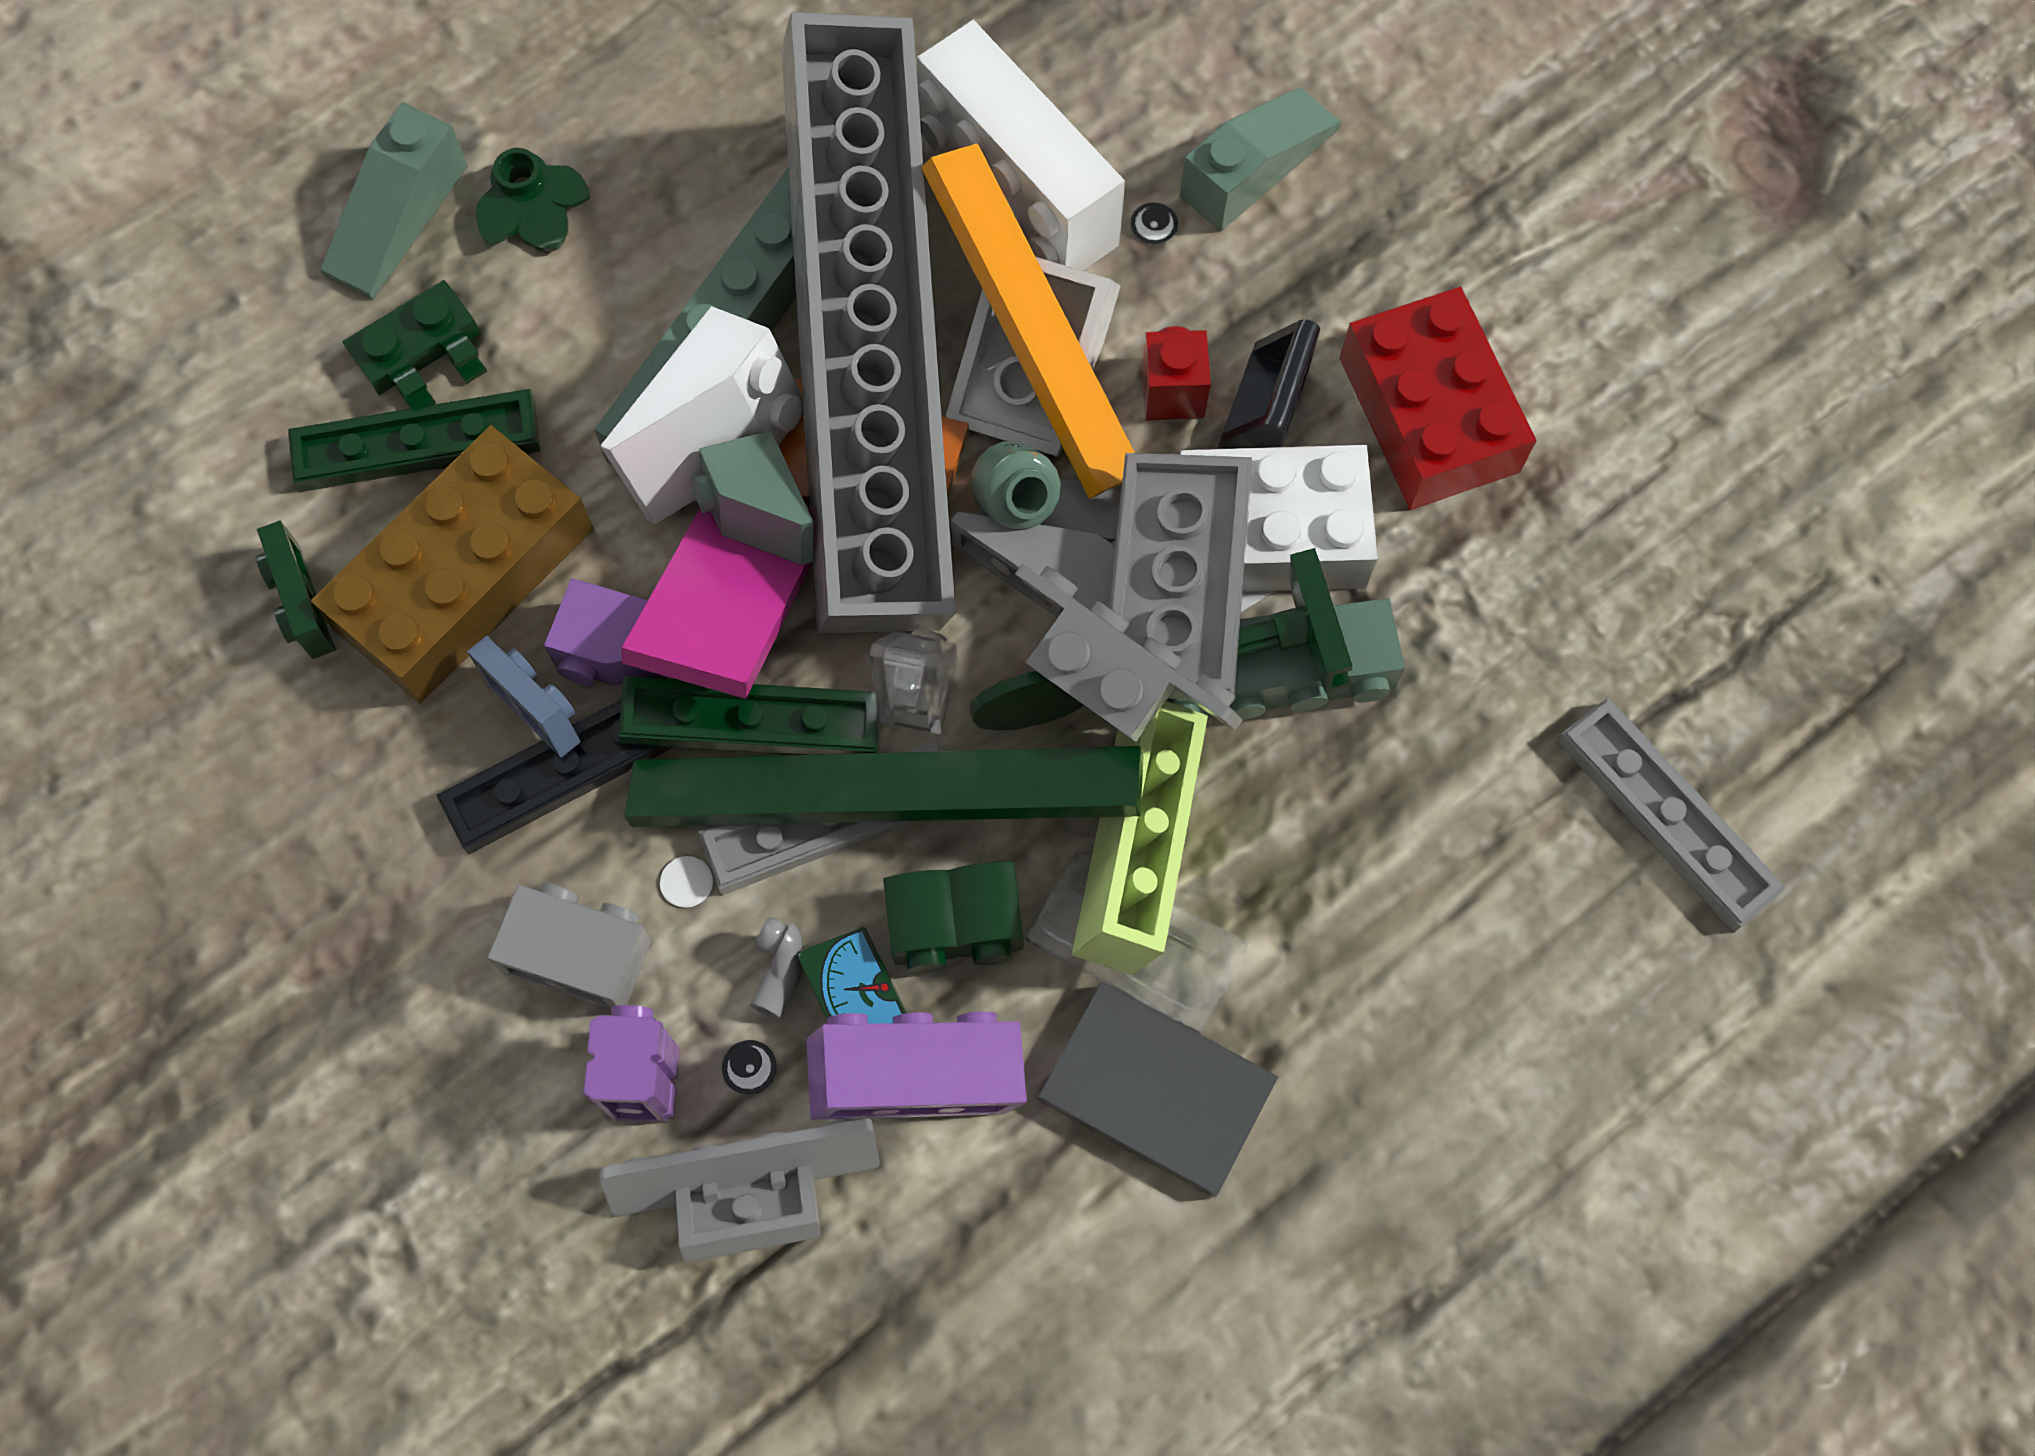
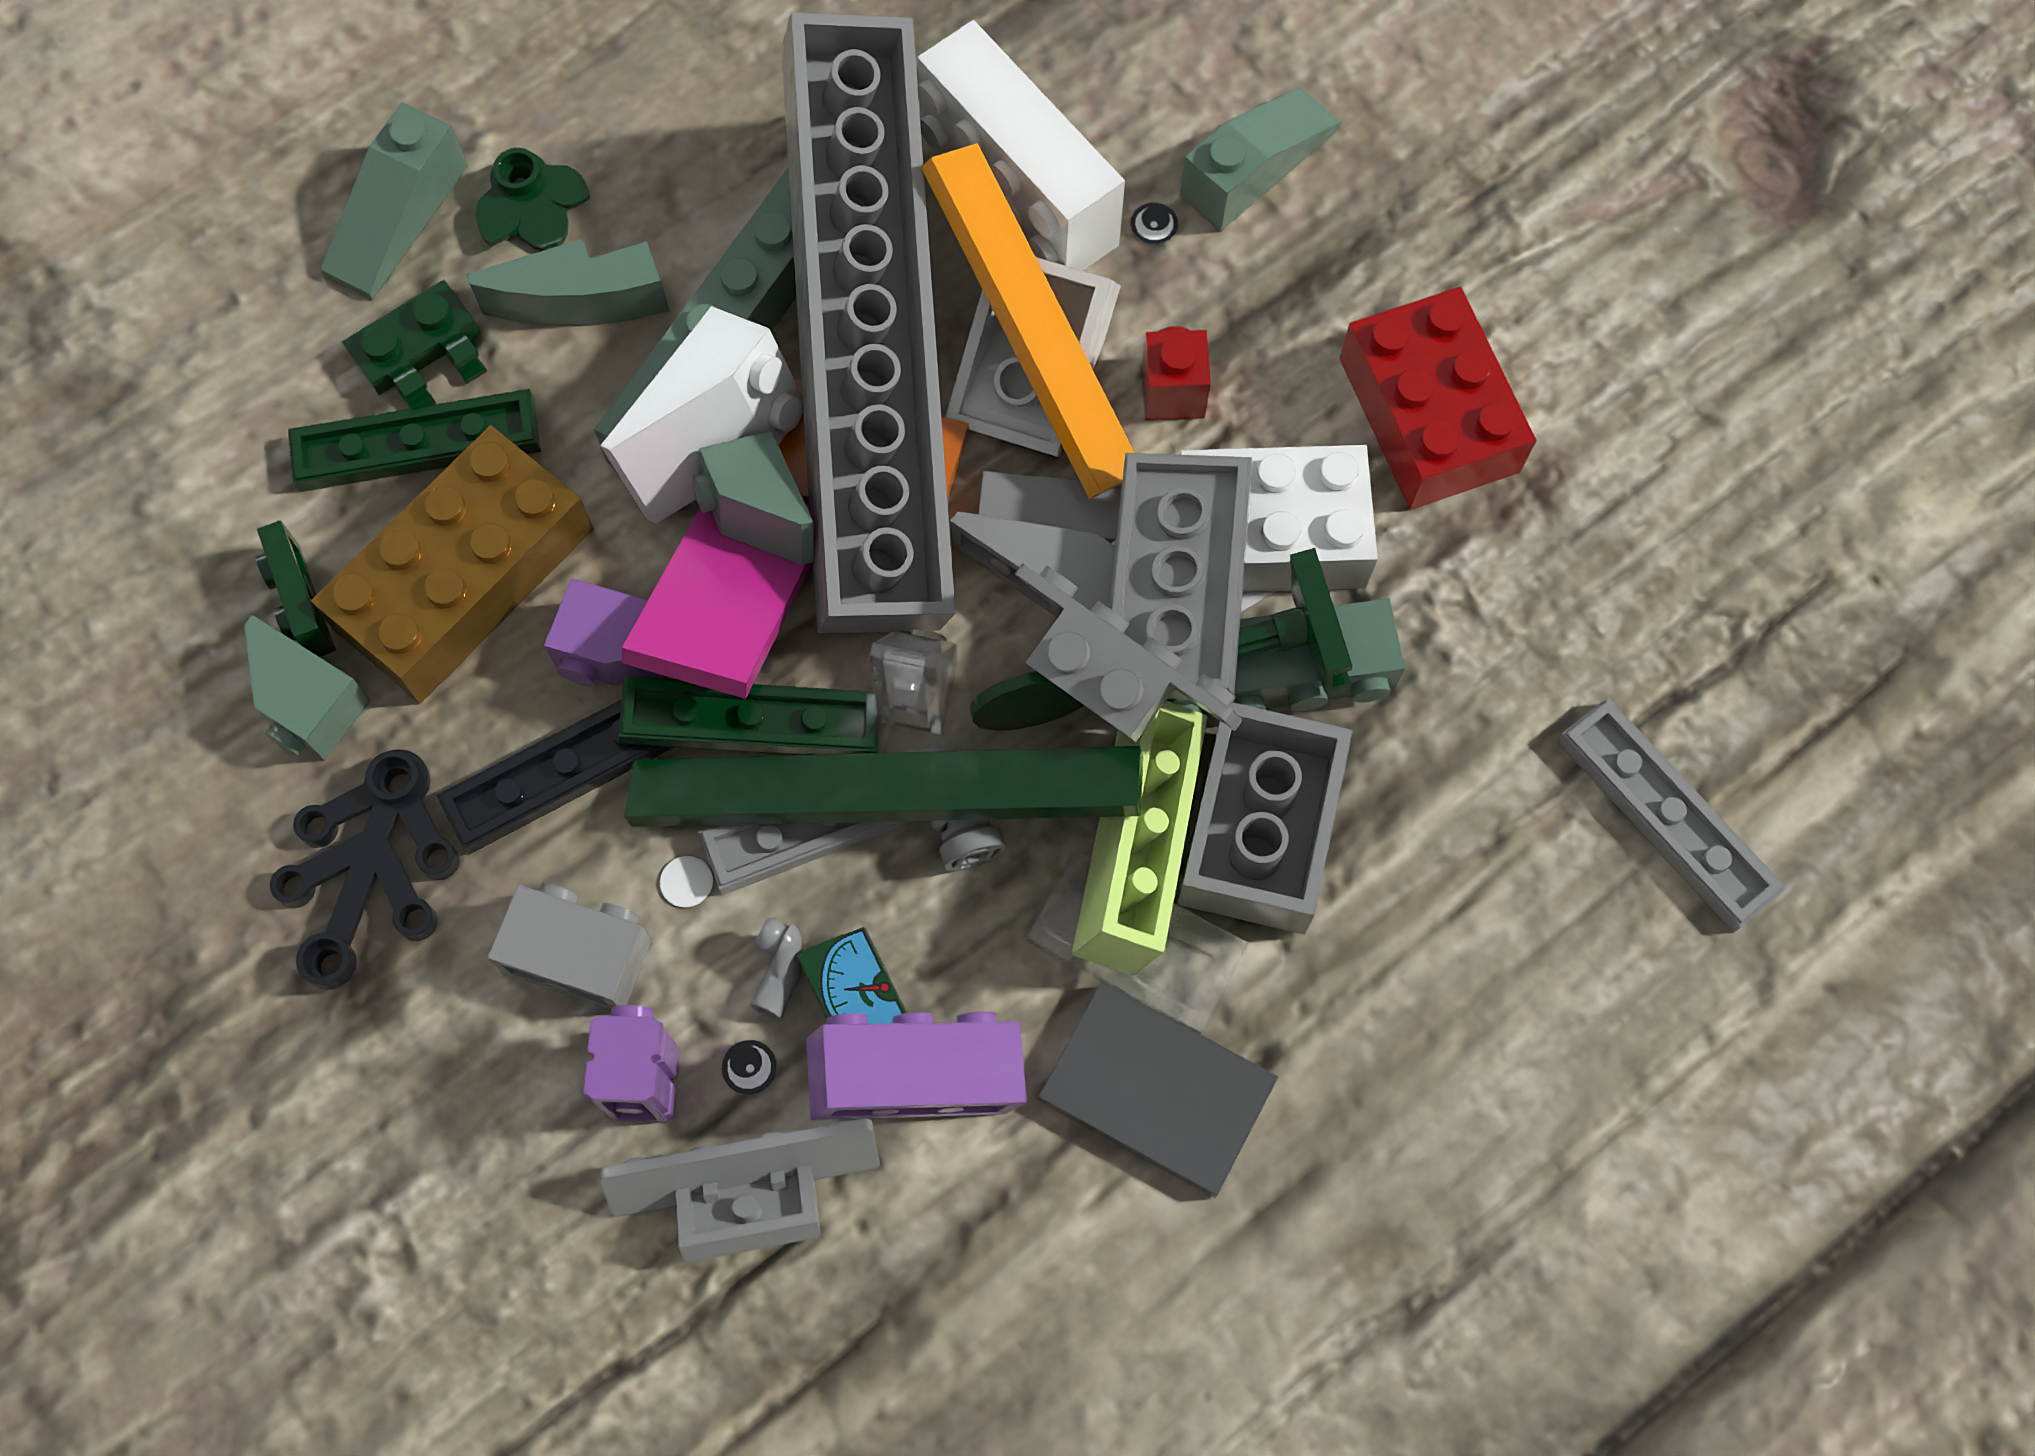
(299, 692): none -> sand green slope
(365, 858): none -> black plant
(513, 682): sand blue plate -> none
(571, 289): none -> sand green slope
(953, 916): dark green brick -> none
(968, 843): none -> light grey wheel
(1015, 485): sand green head -> none
(1266, 819): none -> light grey brick
(1271, 388): black tile -> none

